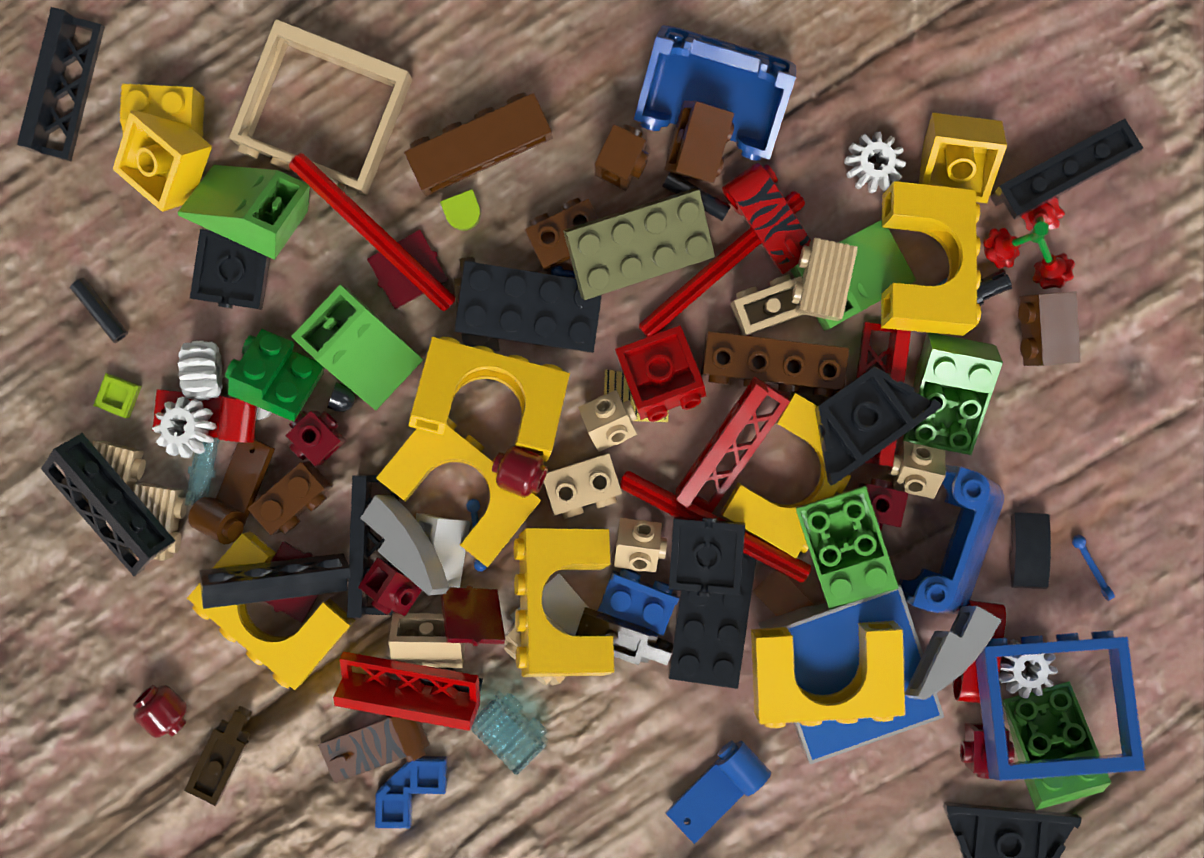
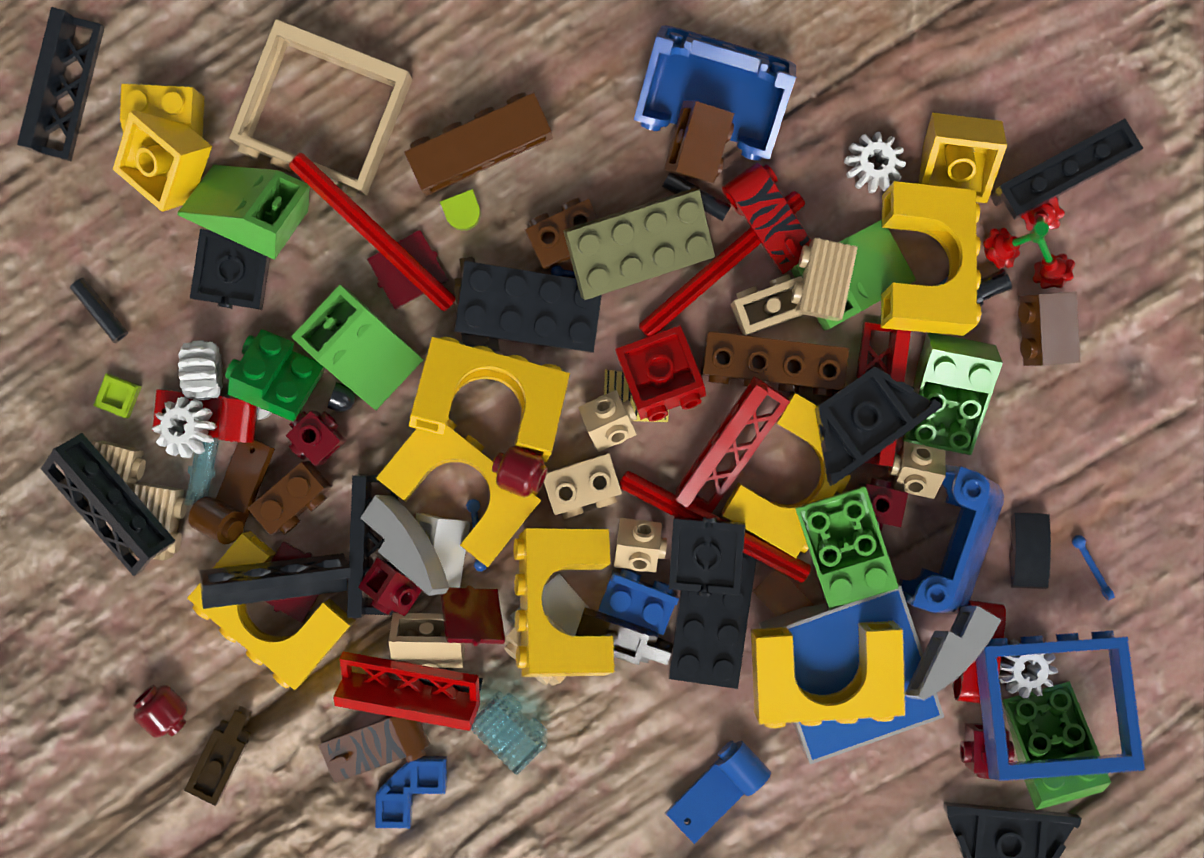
(622, 156): reddish brown brick -> none

